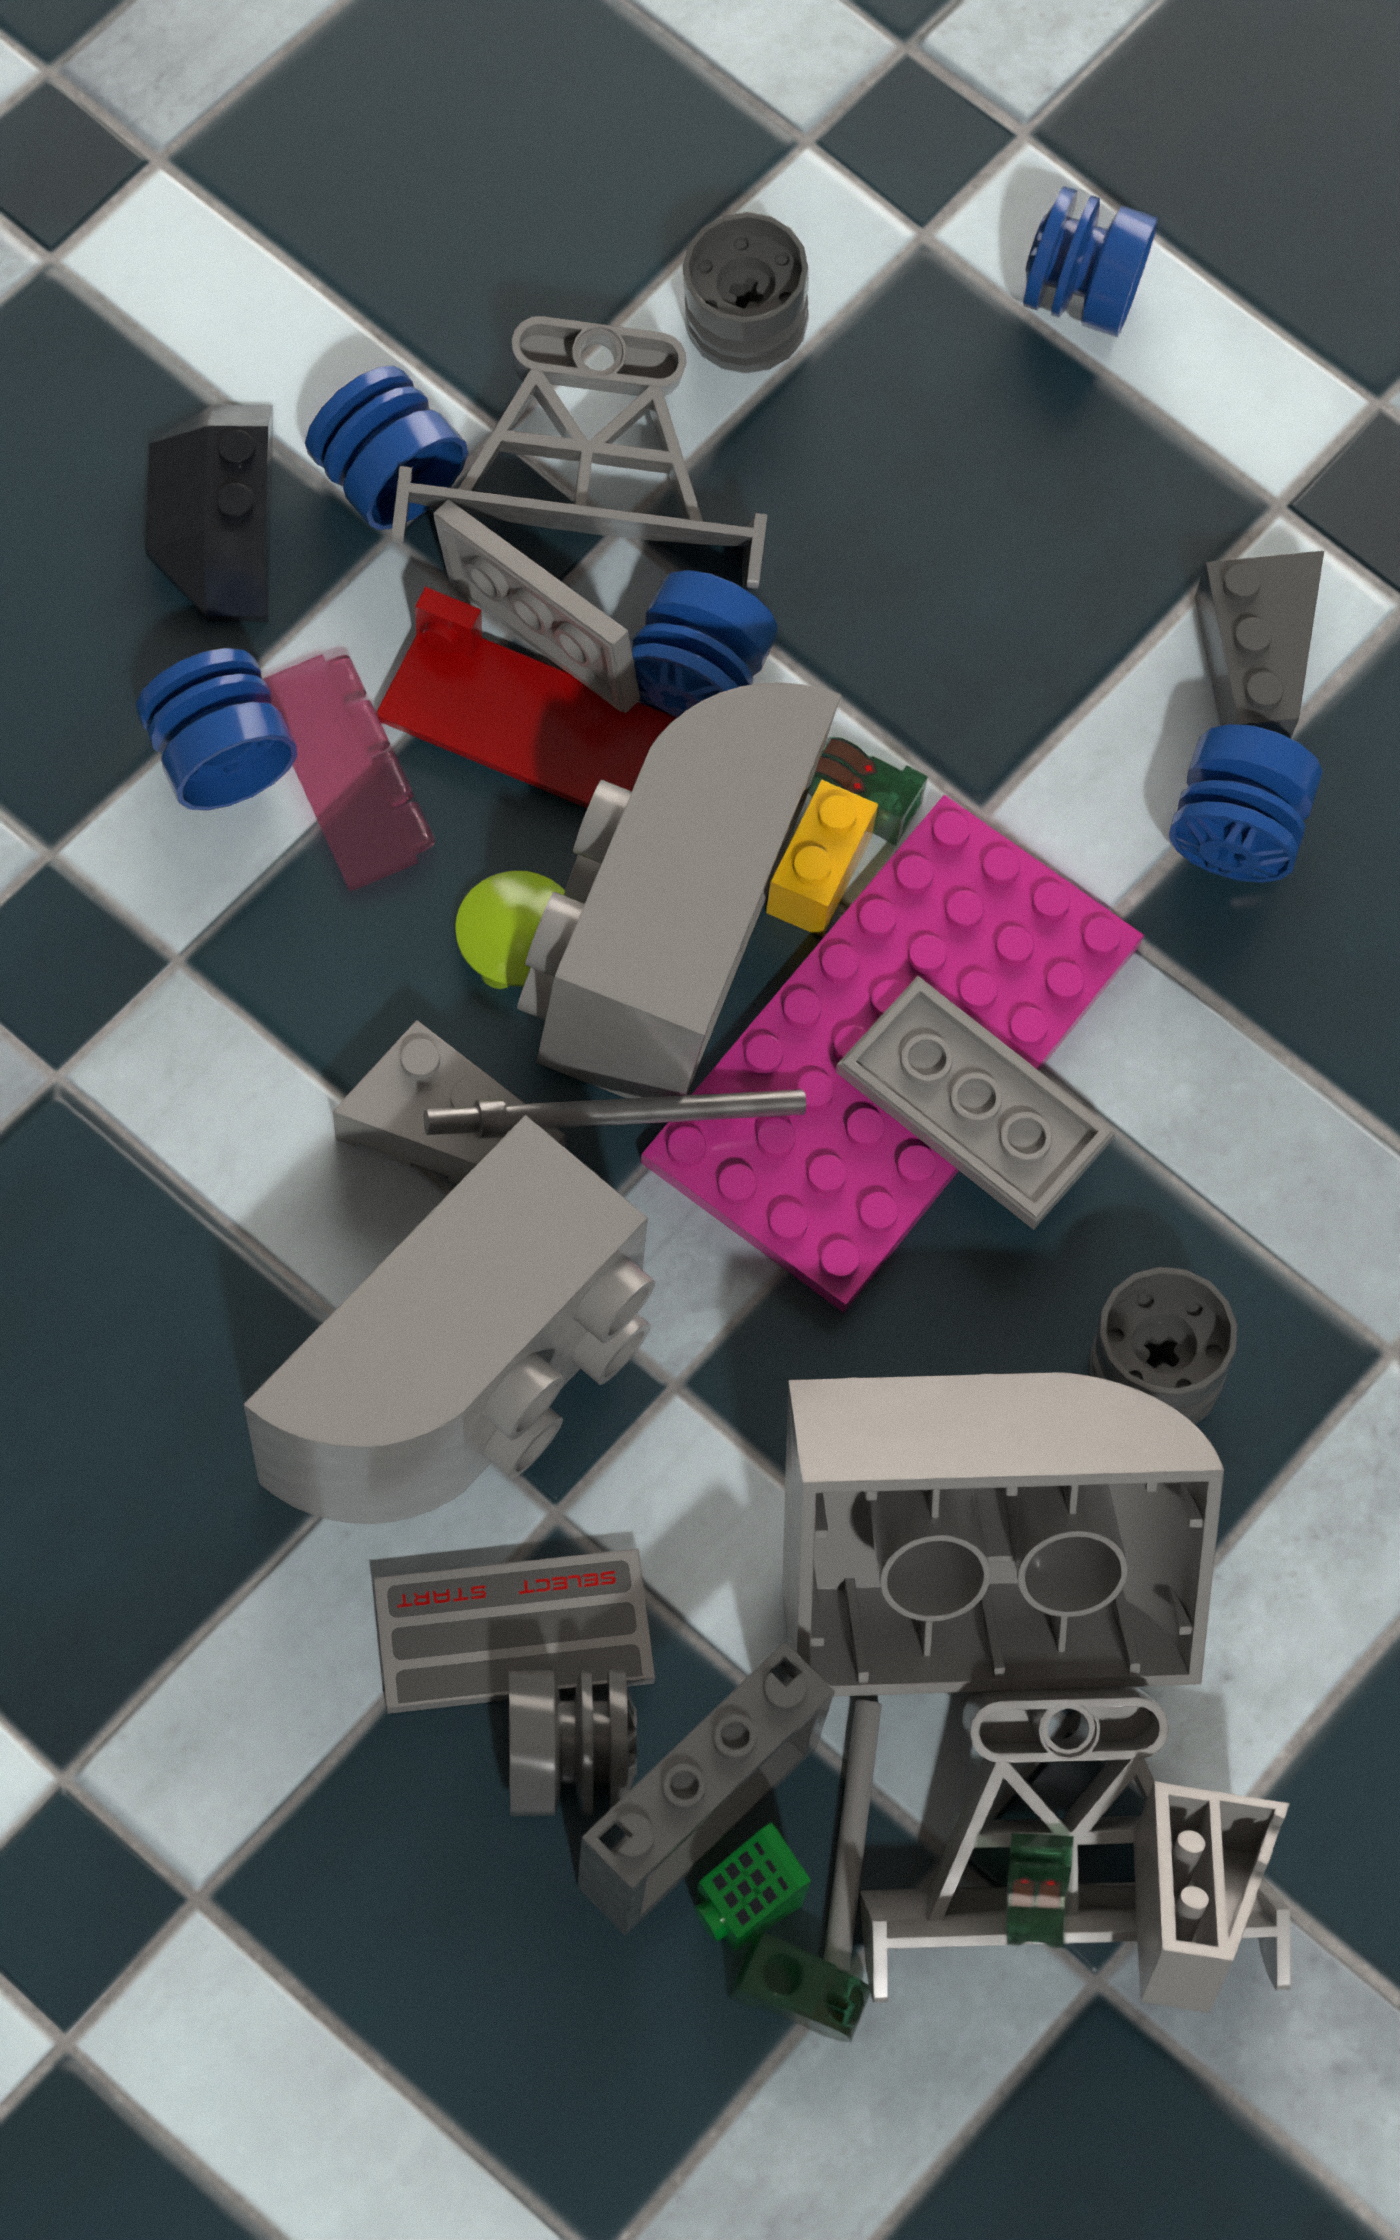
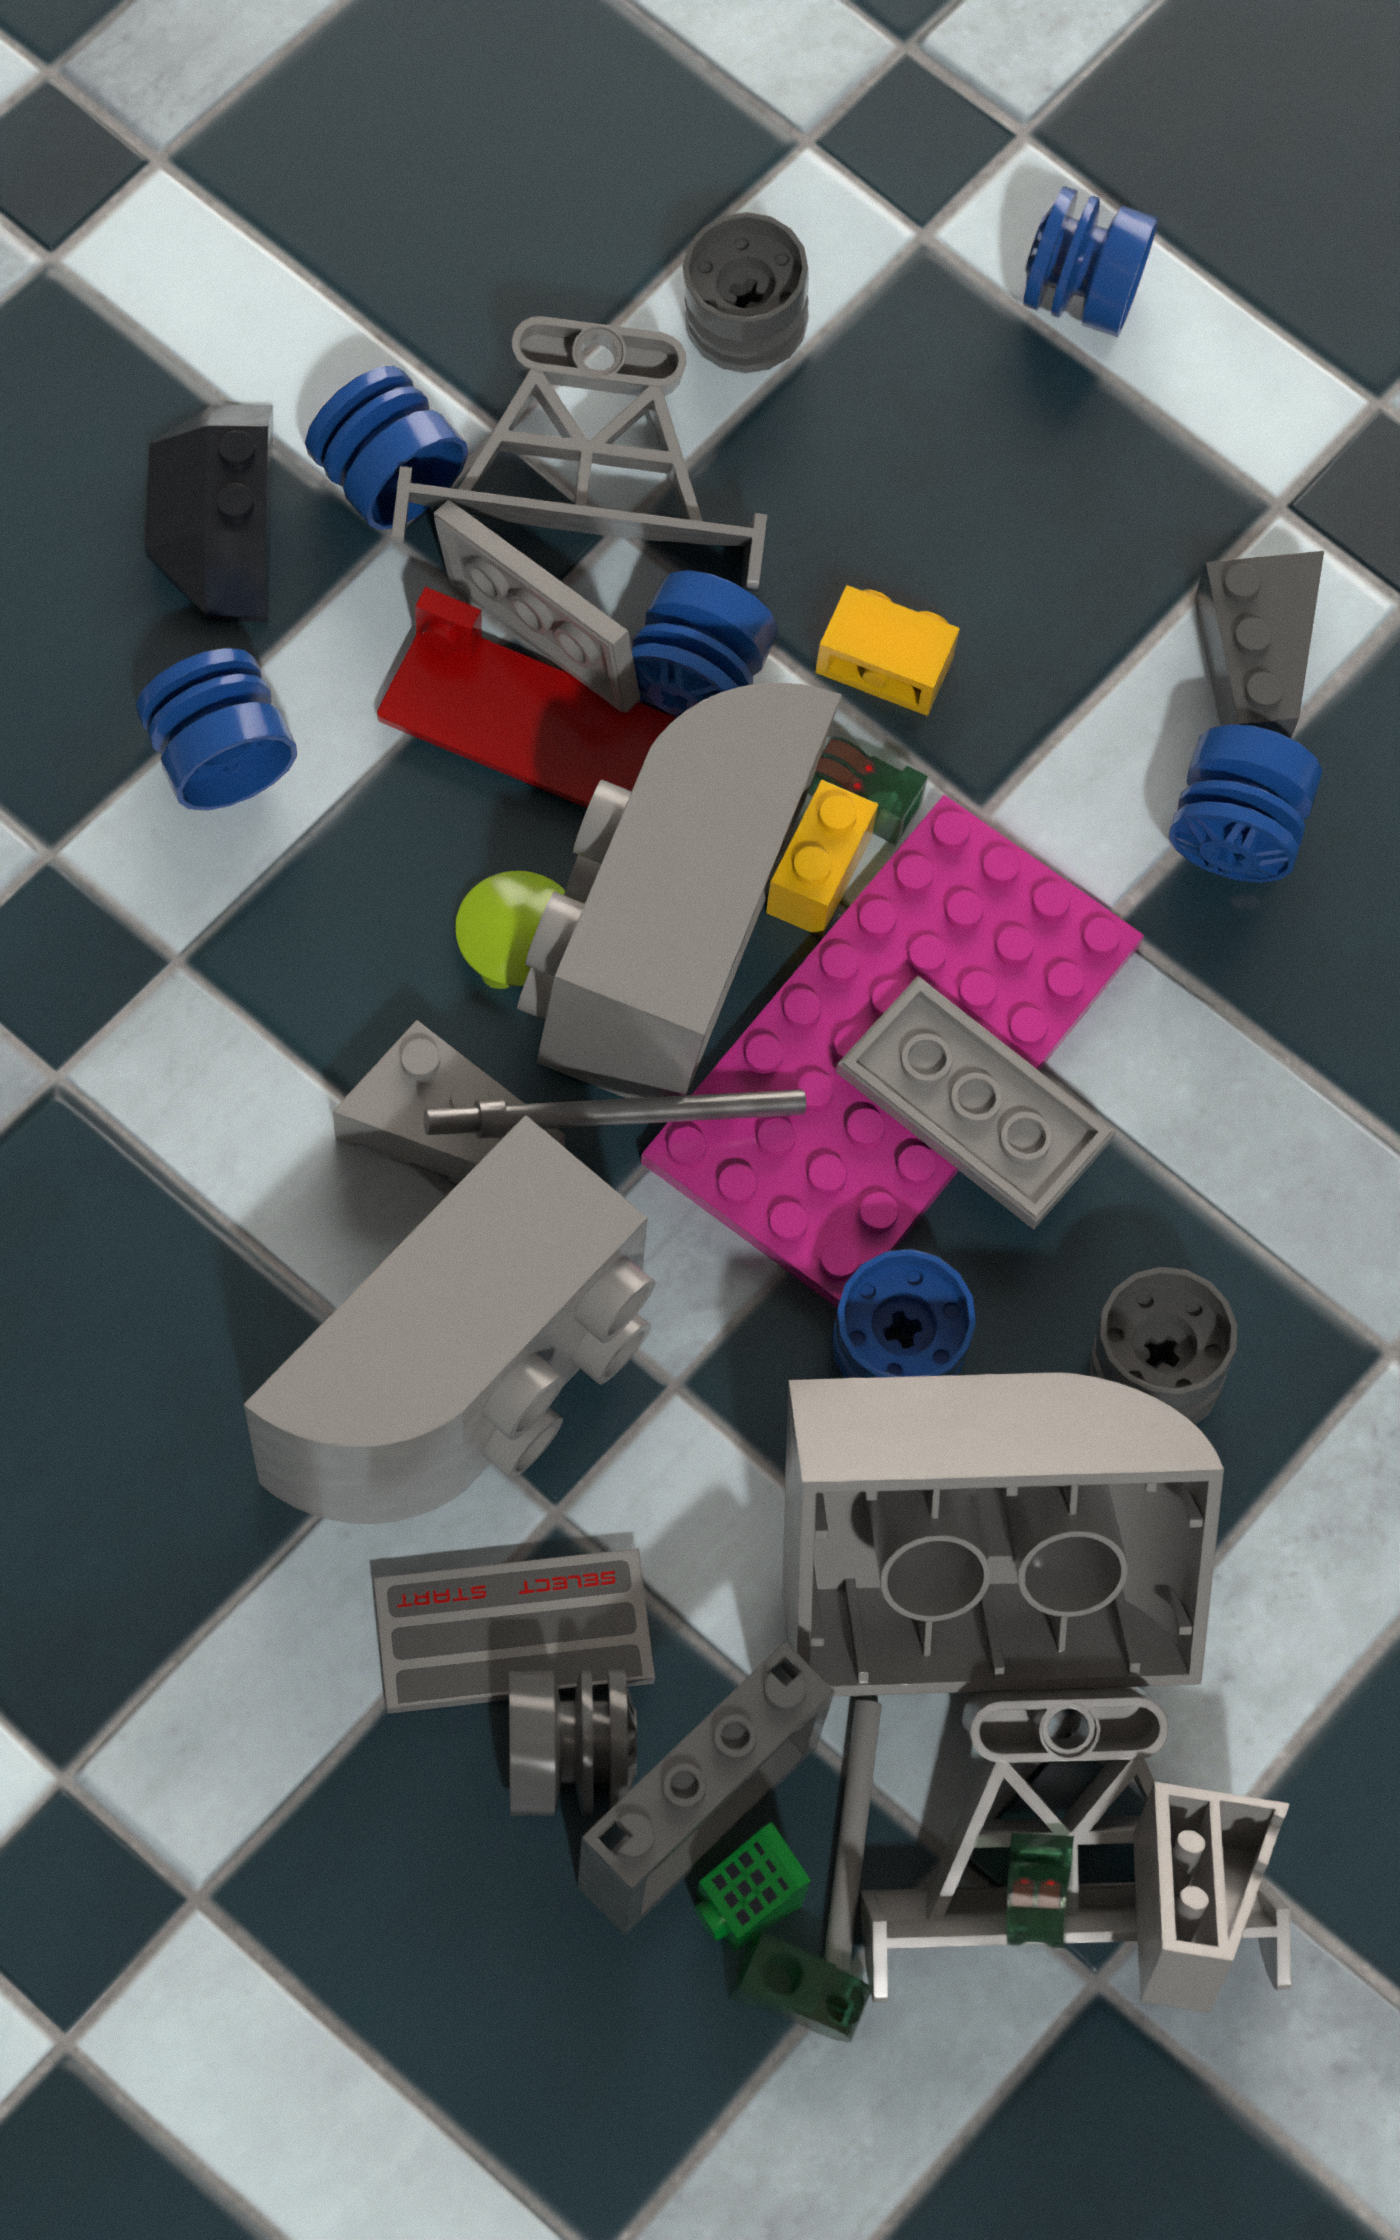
(341, 782): clear pink windscreen -> none
(887, 649): none -> yellow brick
(909, 1293): none -> blue wheel

